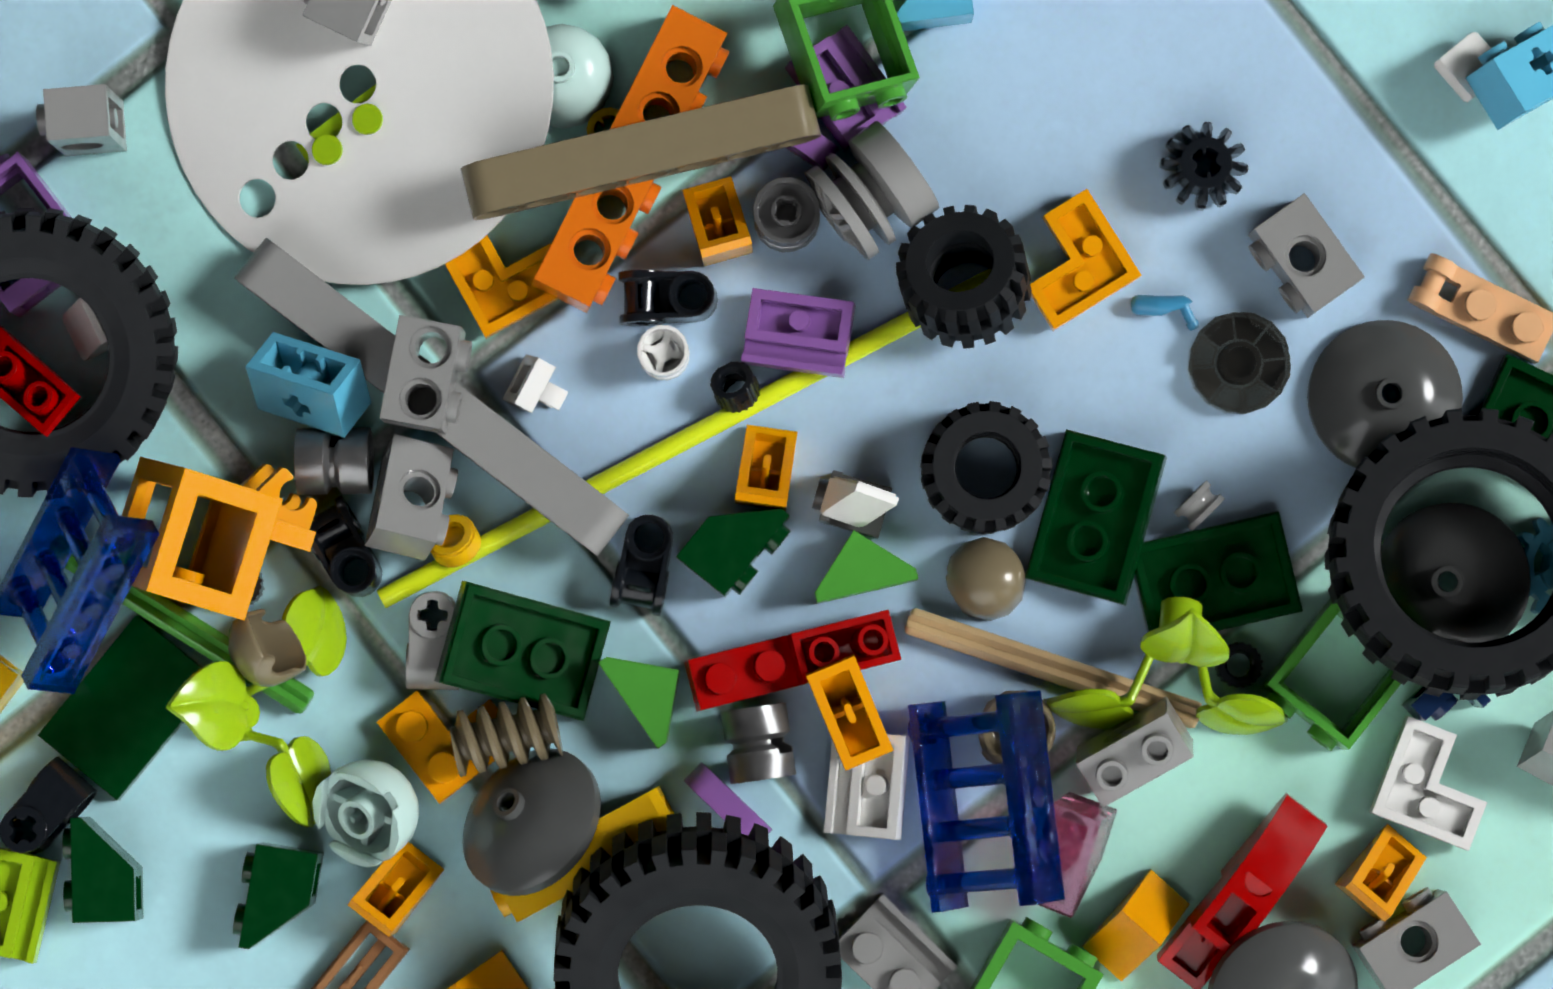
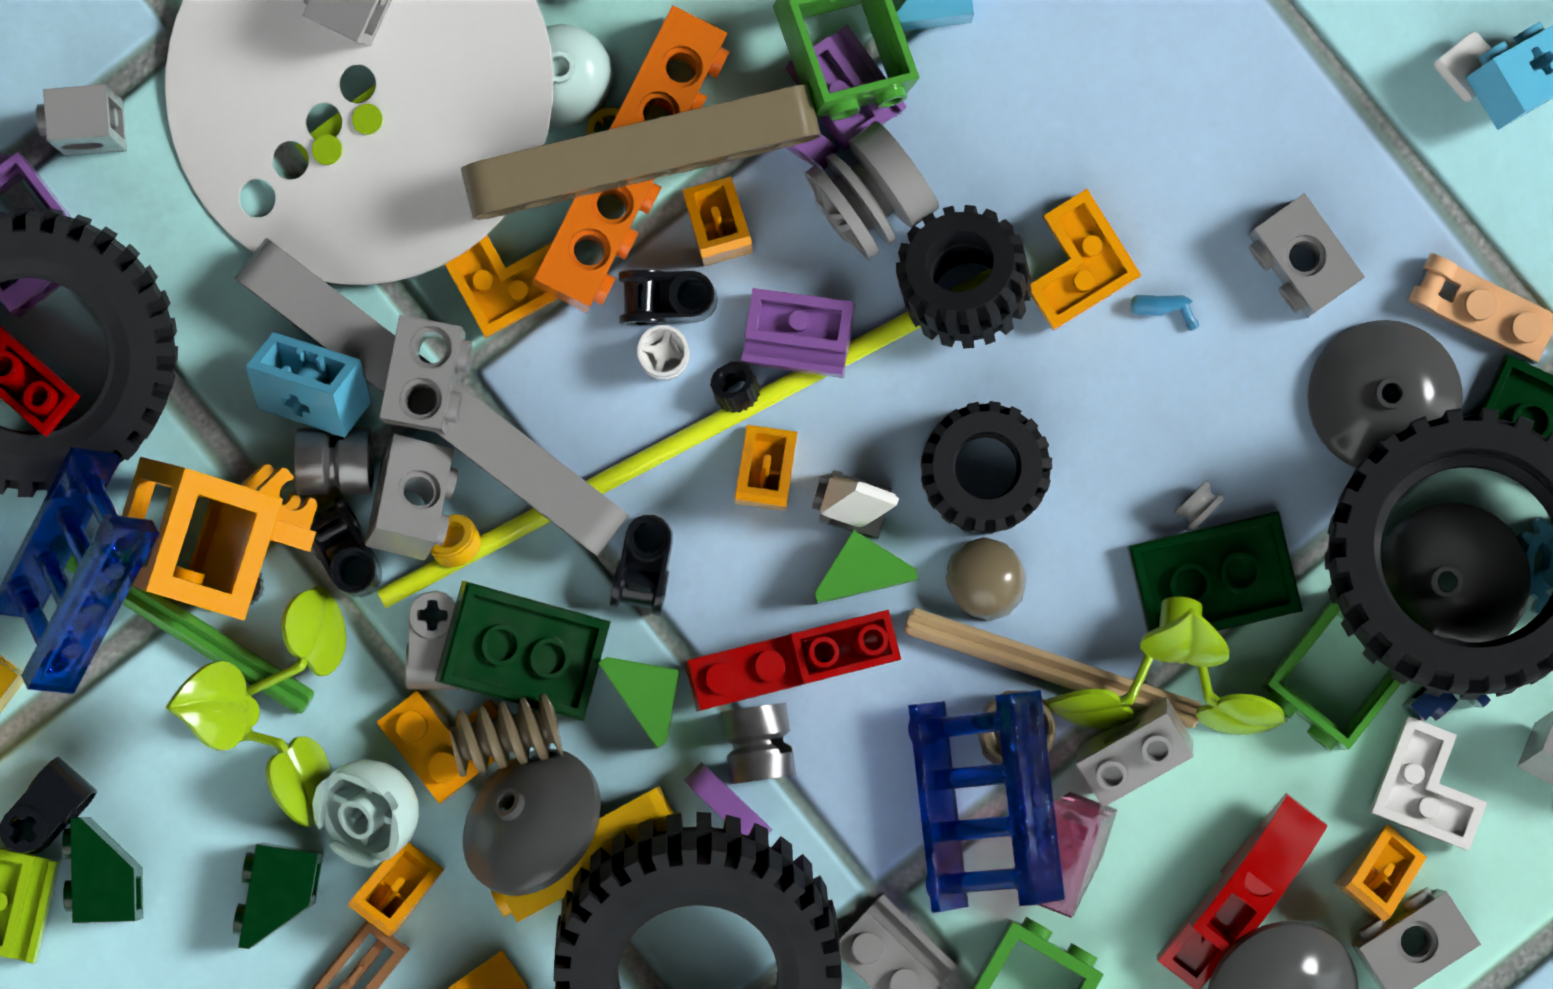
(85, 330): white slope -> none
(119, 709): dark green tile -> none
(265, 650): dark tan hair -> none
(533, 385): white tile -> none
(730, 543): dark green slope -> none
(786, 214): flat silver wheel -> none
(849, 712): light orange slope -> none
(869, 796): white plate -> none
(1095, 517): dark green tile -> none
(1137, 926): light orange slope -> none
(1185, 166): black gear -> none
(1239, 363): clear smoke tile -> none
(1254, 670): black axle -> none

